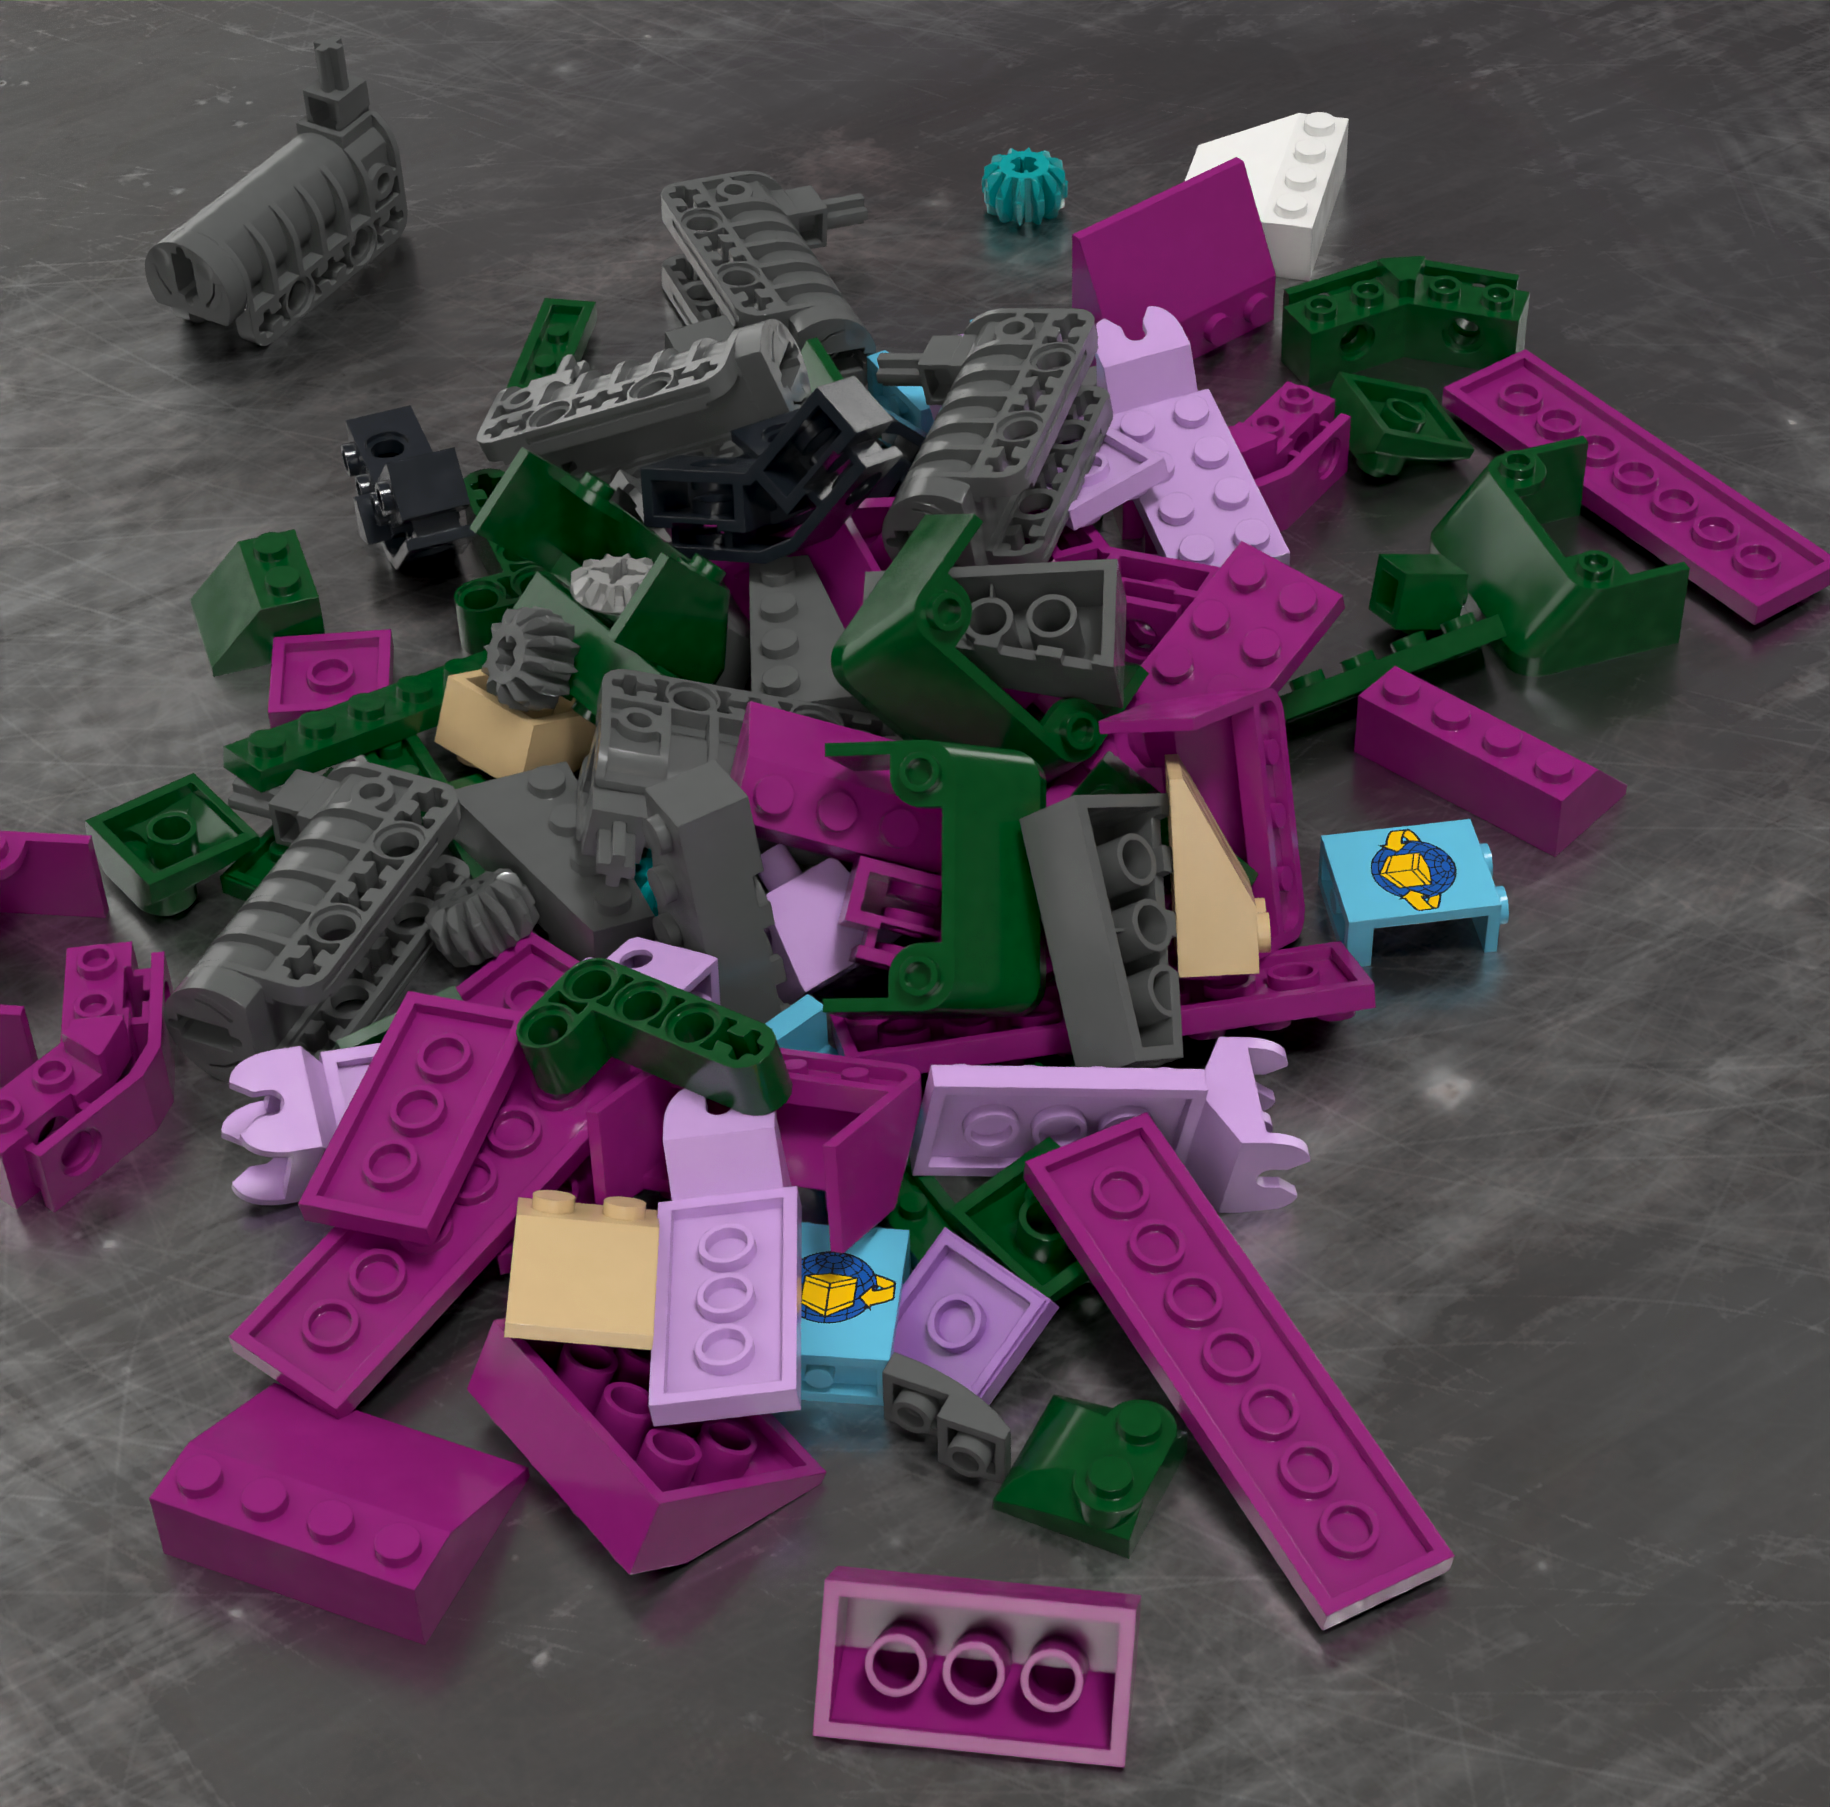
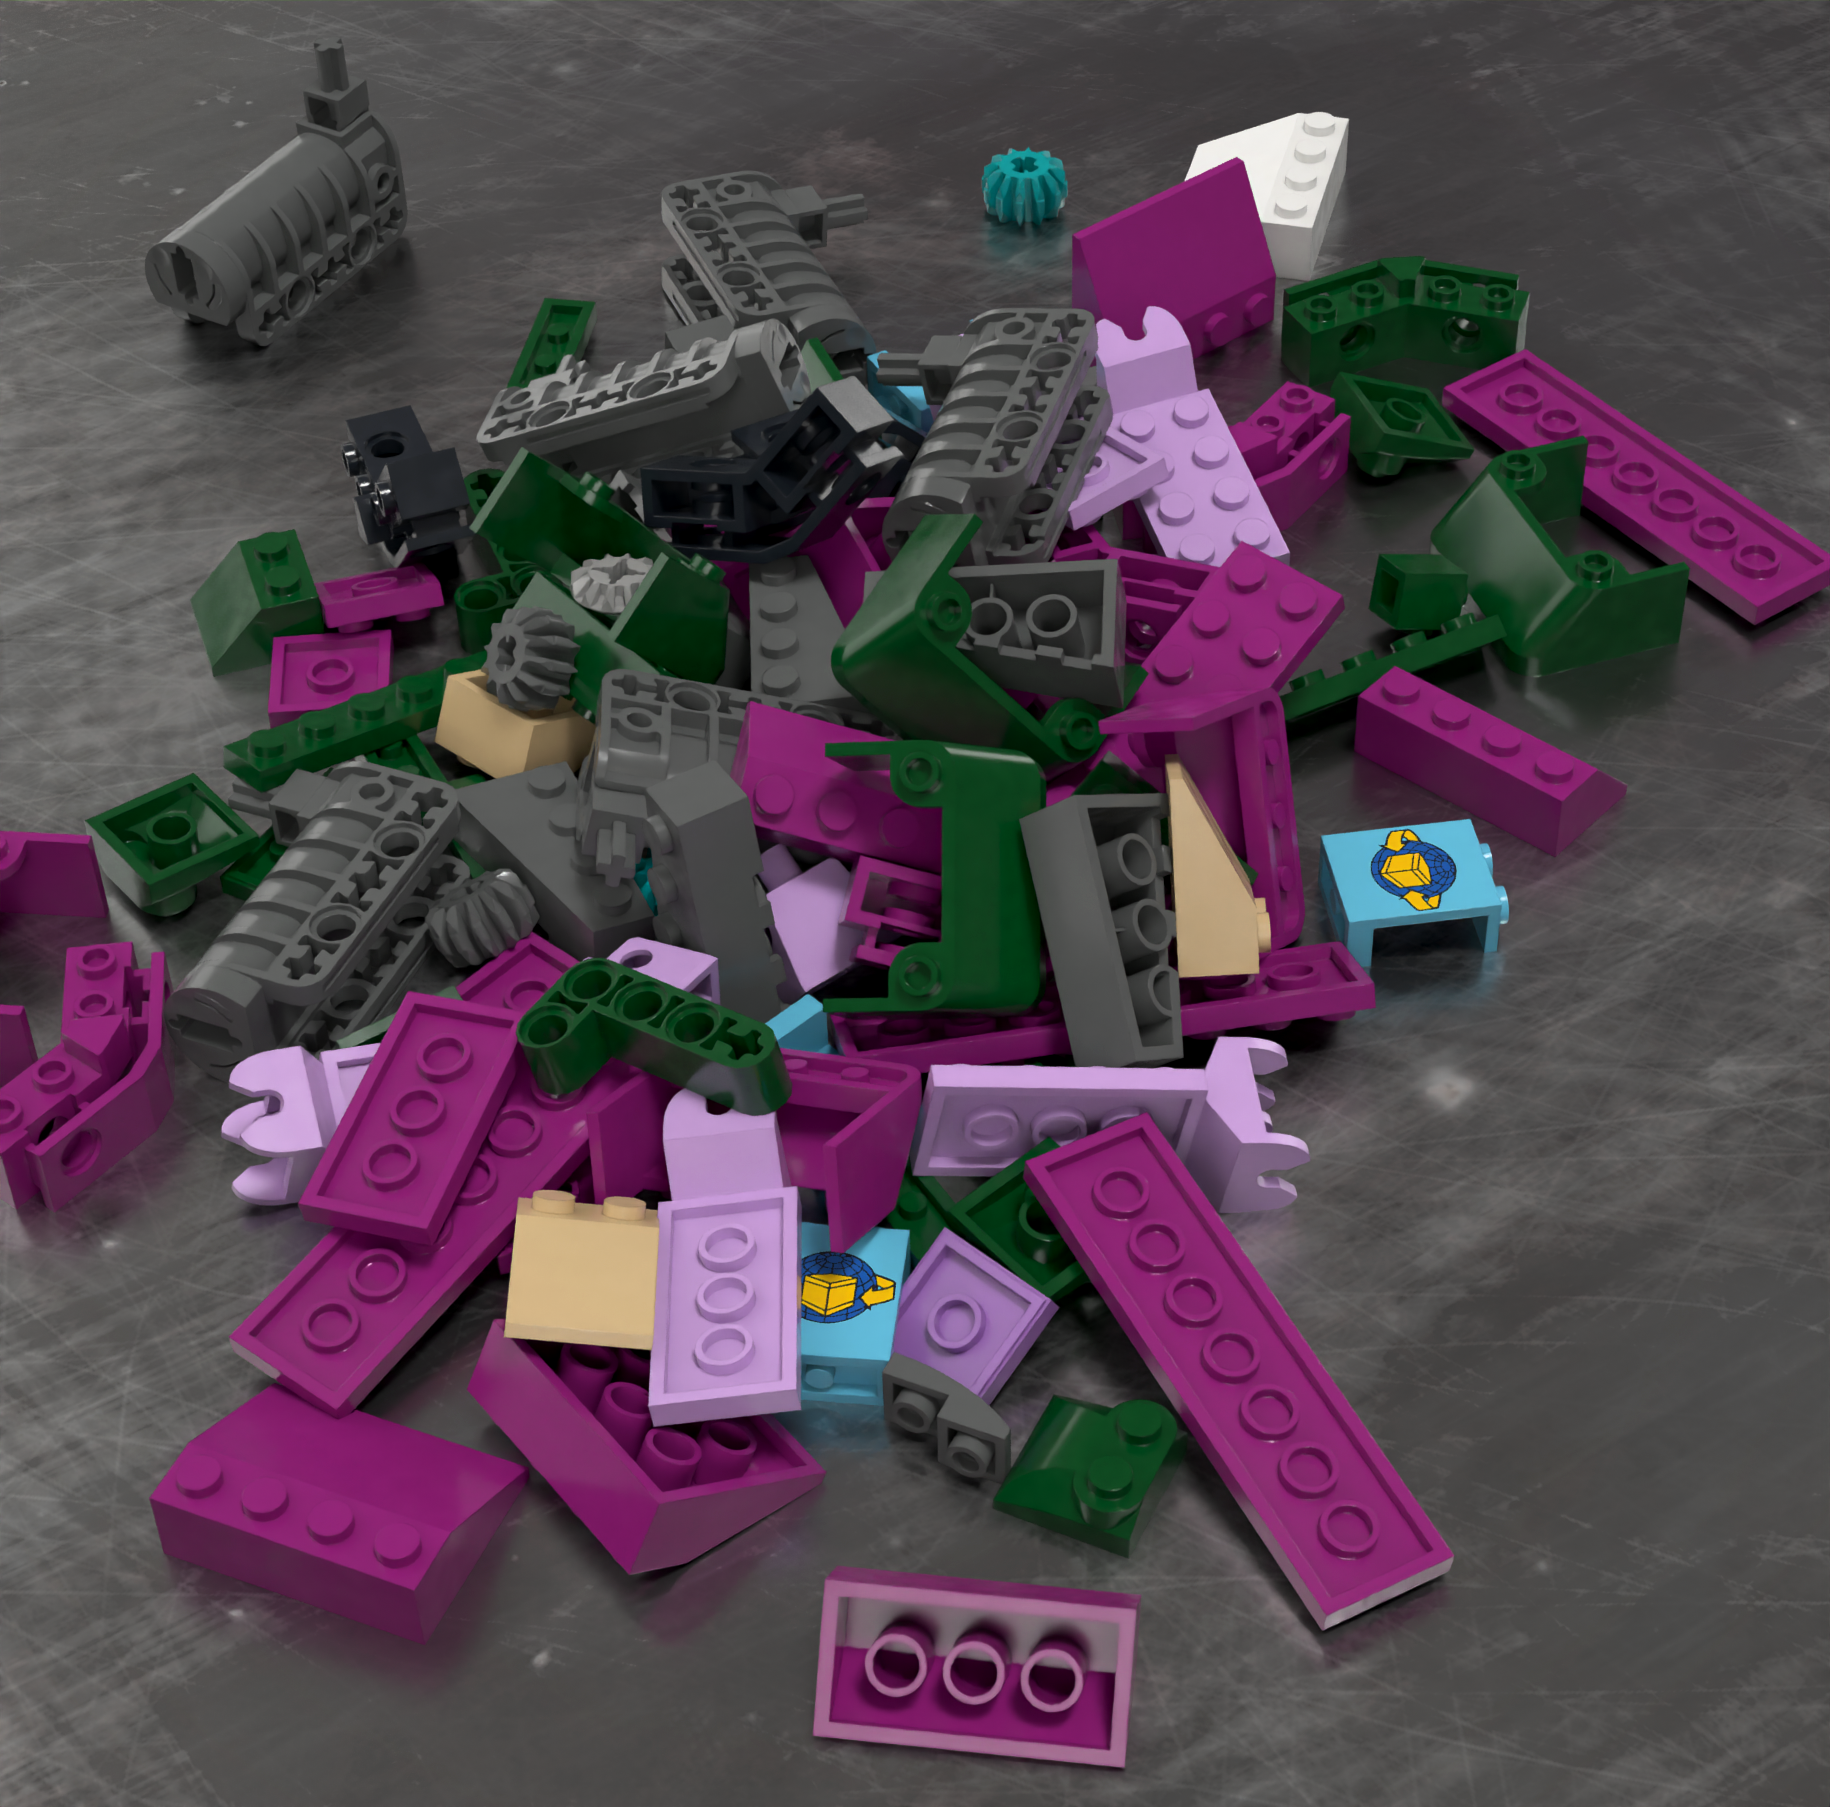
(397, 591): none -> magenta plate

